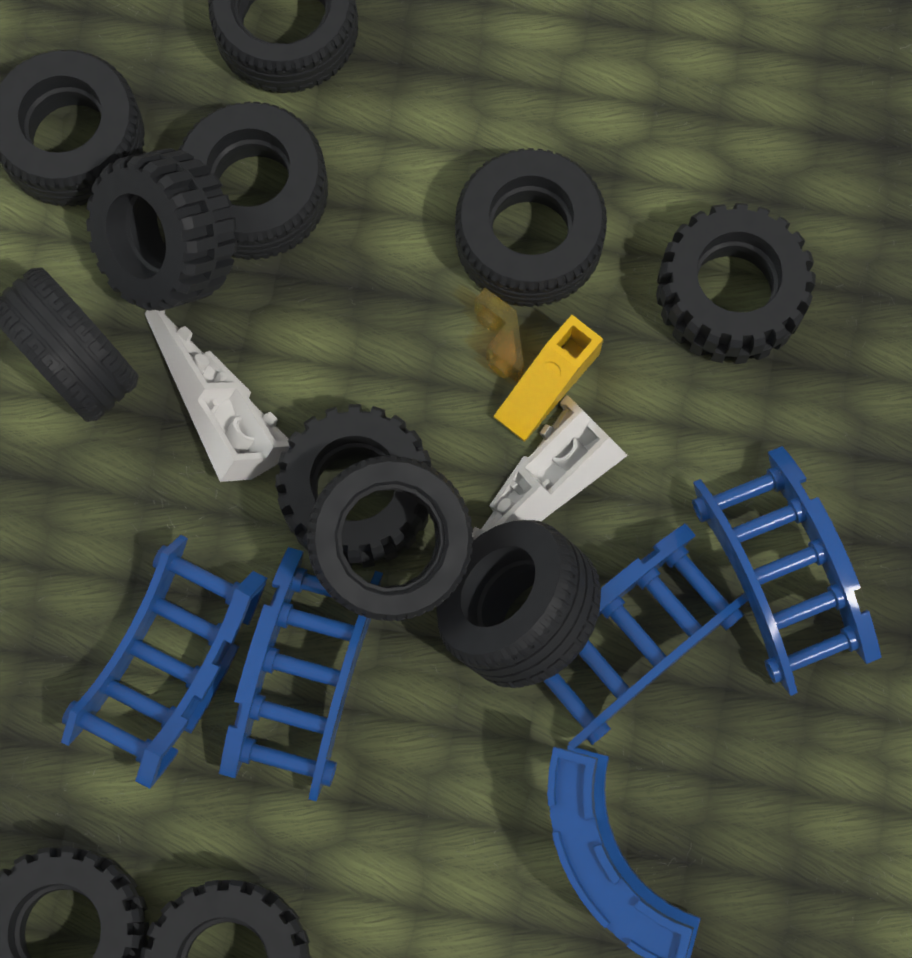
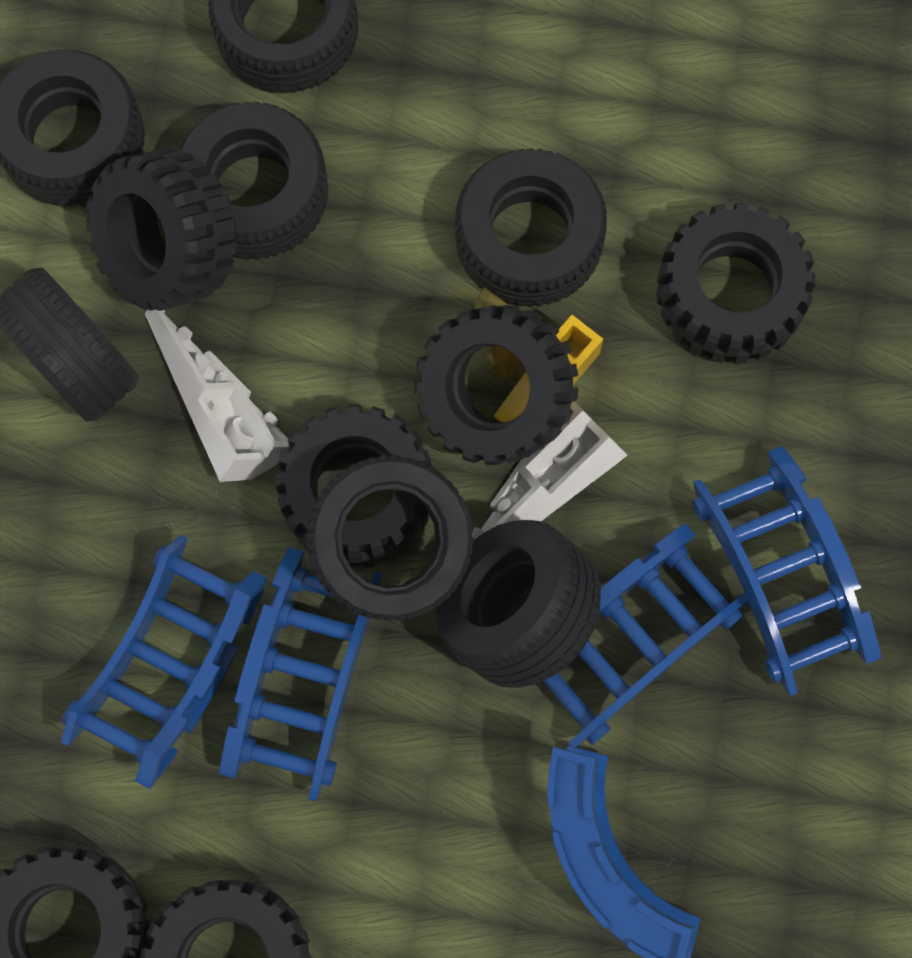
(446, 395): none -> black tyre

